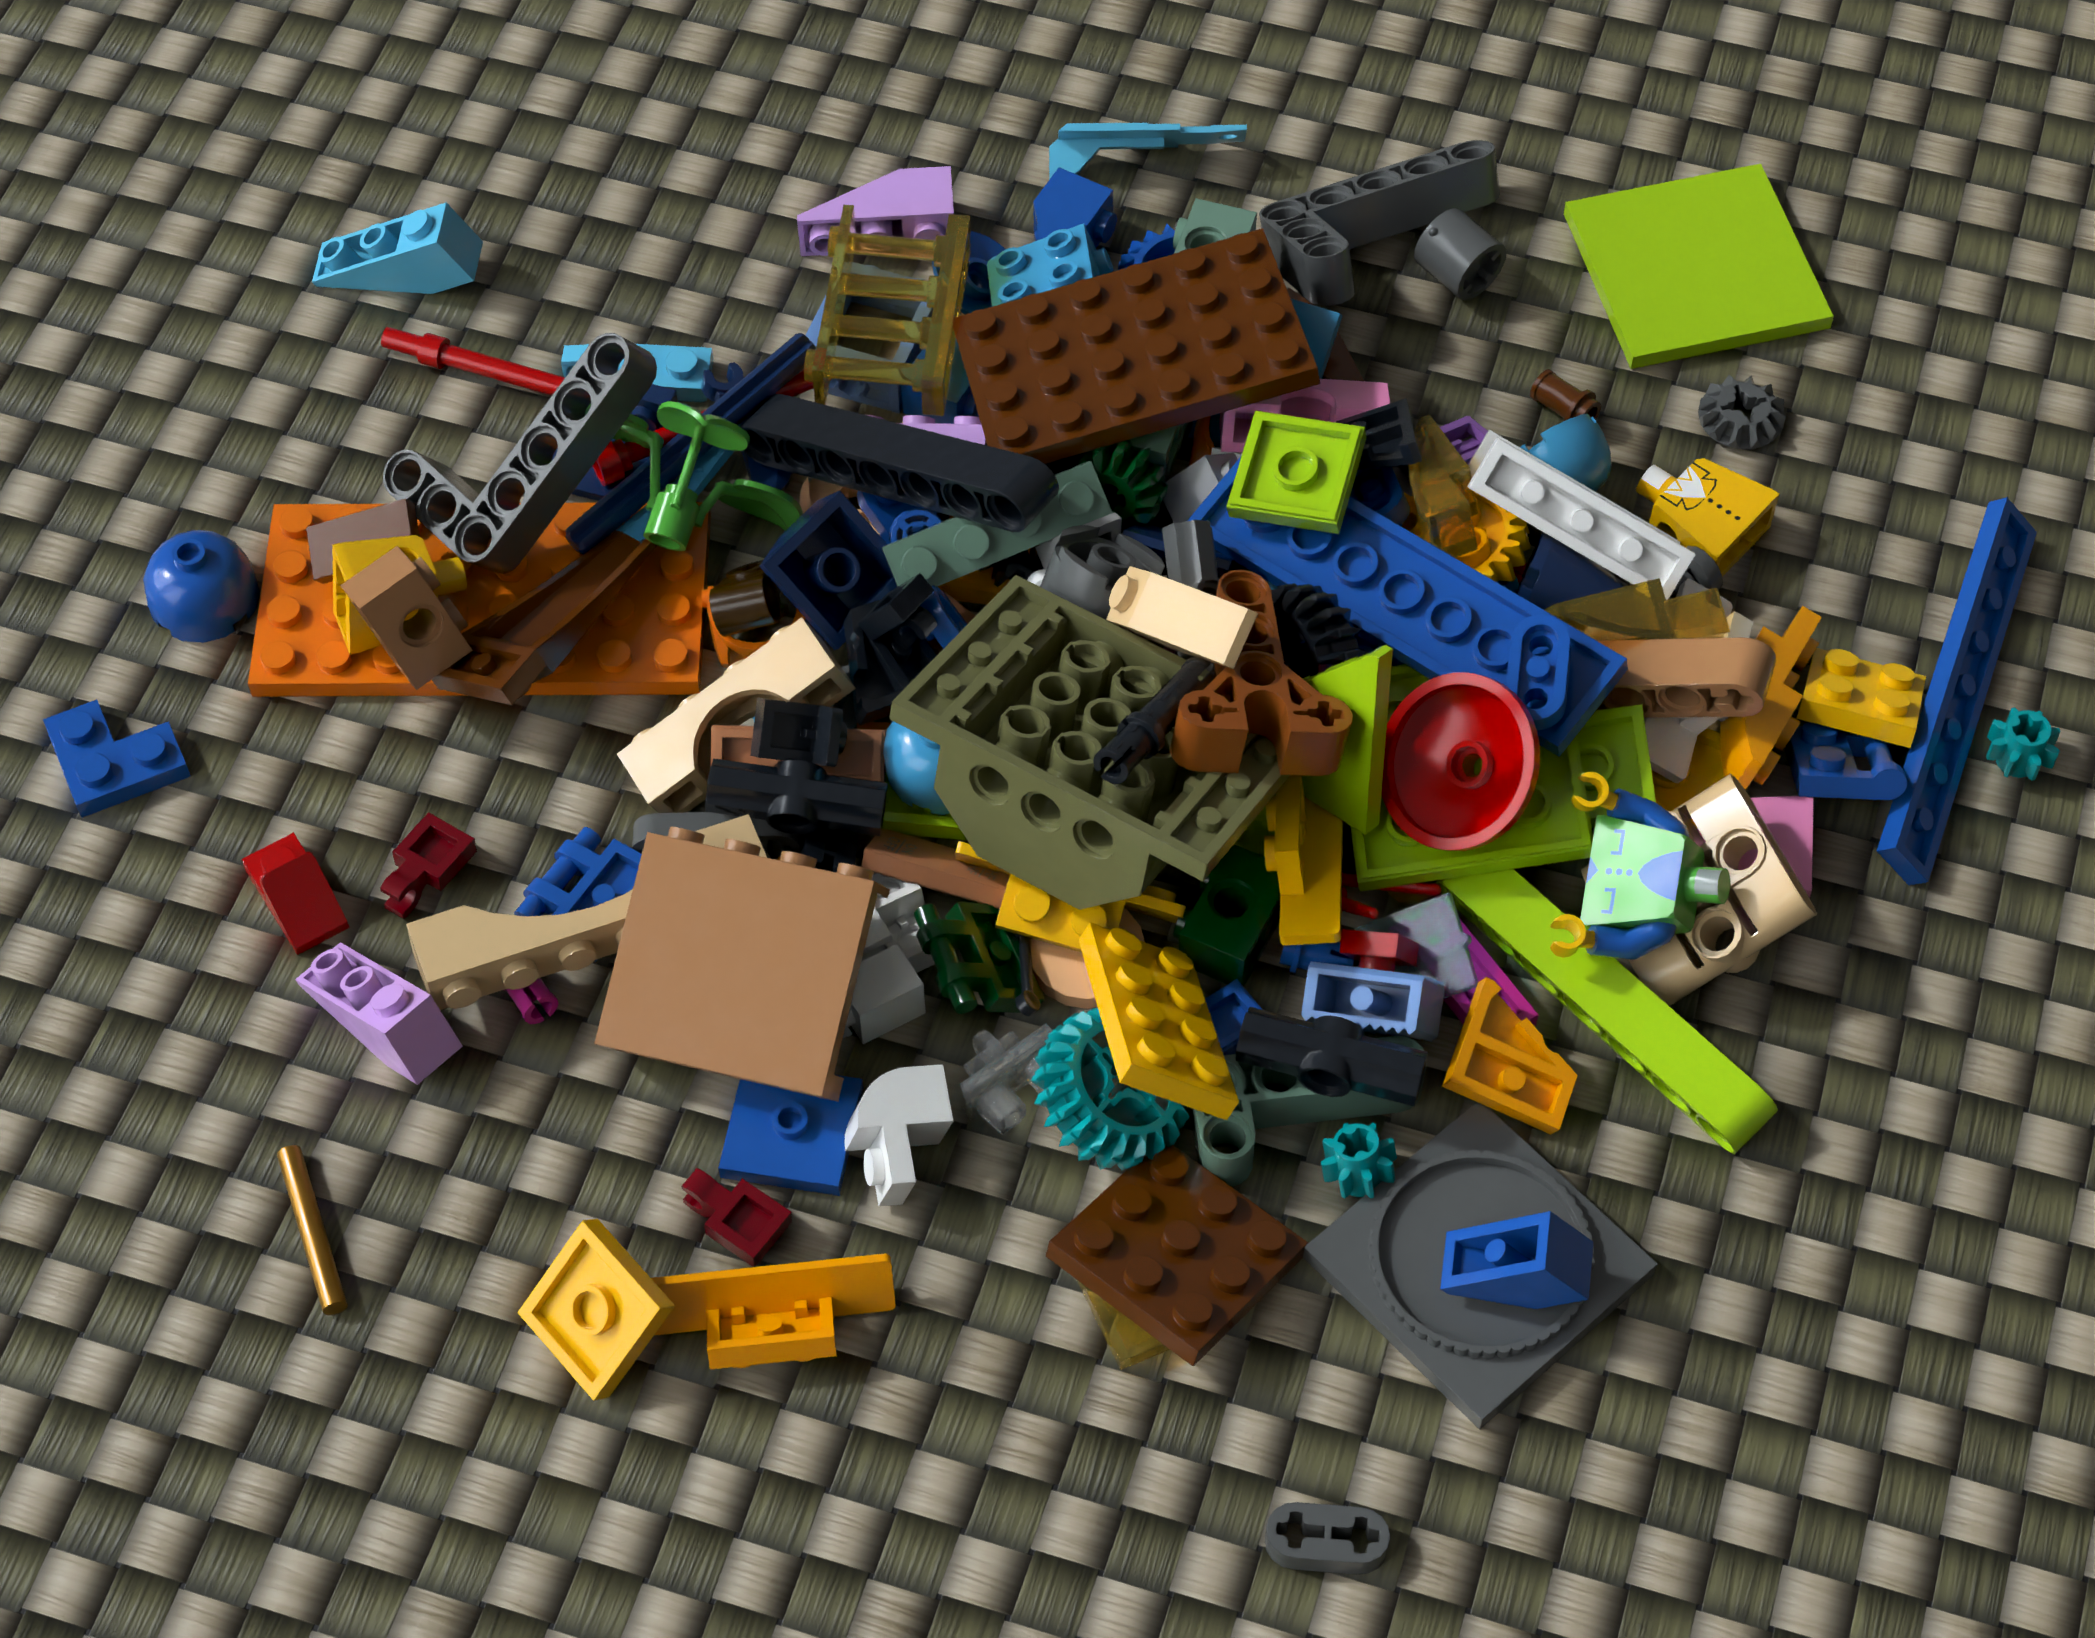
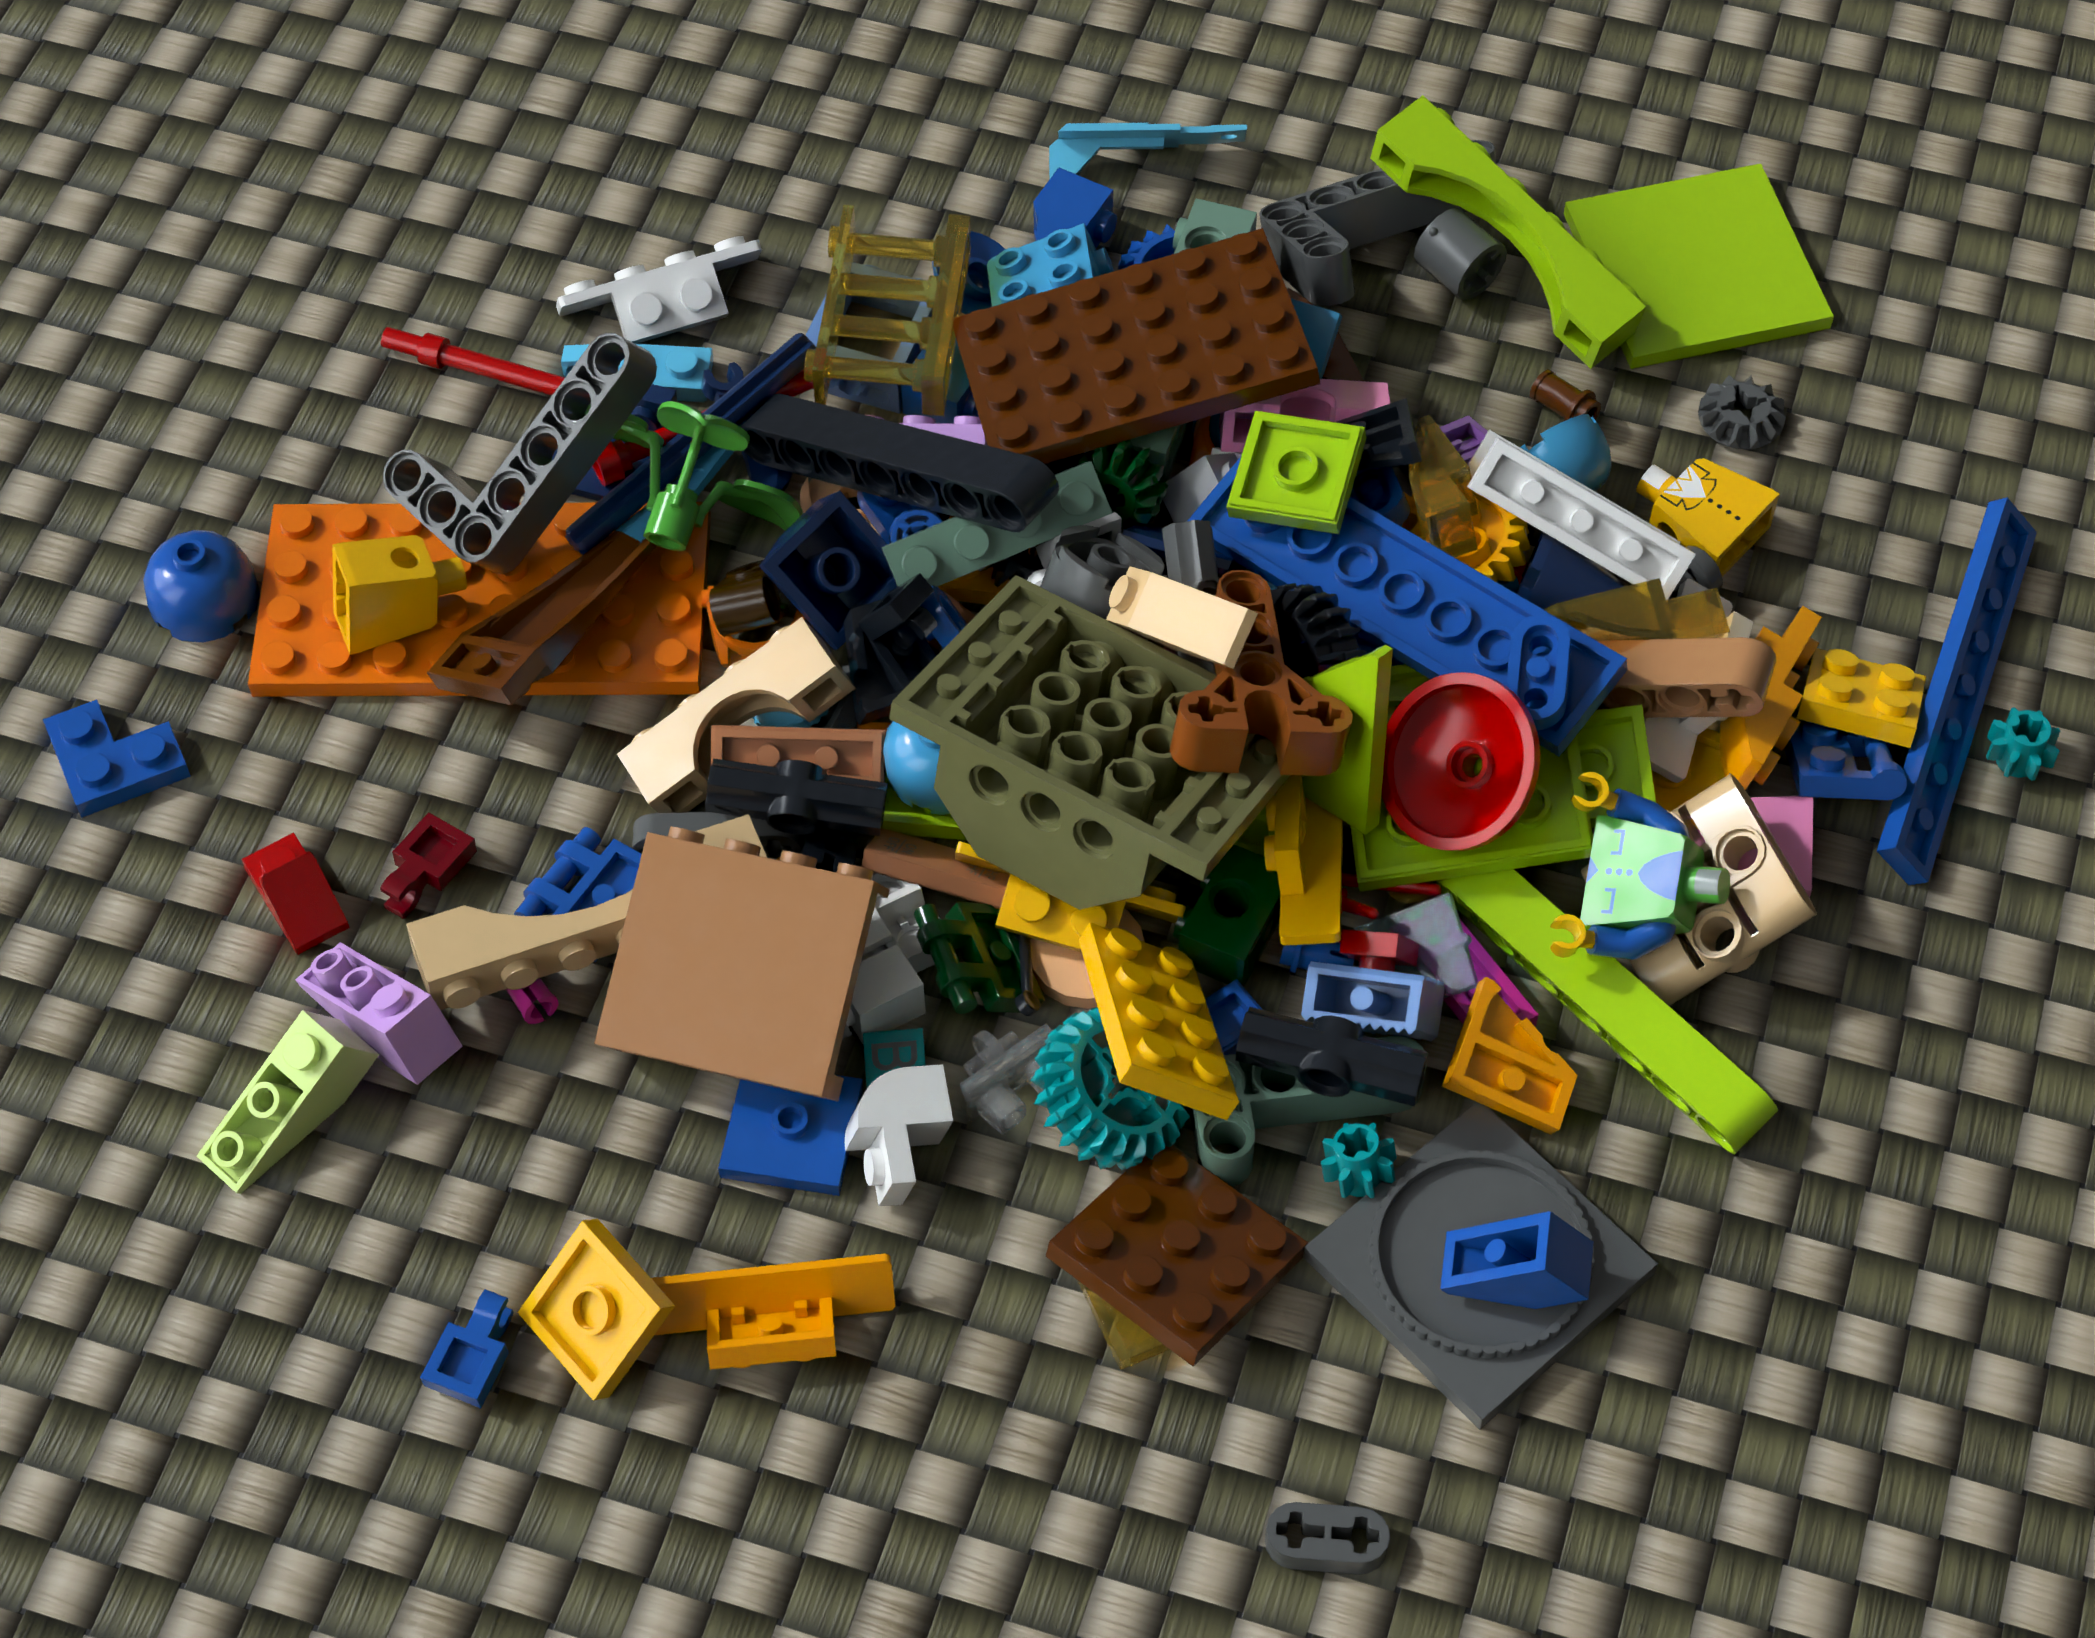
(287, 1098): none -> yellowish green slope
(312, 1230): pearl gold bar -> none
(379, 522): tile -> none
(387, 594): medium nougat brick -> none
(407, 254): medium azure slope -> none
(471, 1357): none -> blue plate
(667, 297): none -> white bracket
(739, 1220): dark red plate -> none
(798, 732): black bracket -> none
(891, 1051): none -> teal tile
(897, 204): lavender slope -> none
(1144, 731): black pin -> none
(1437, 160): none -> lime arch

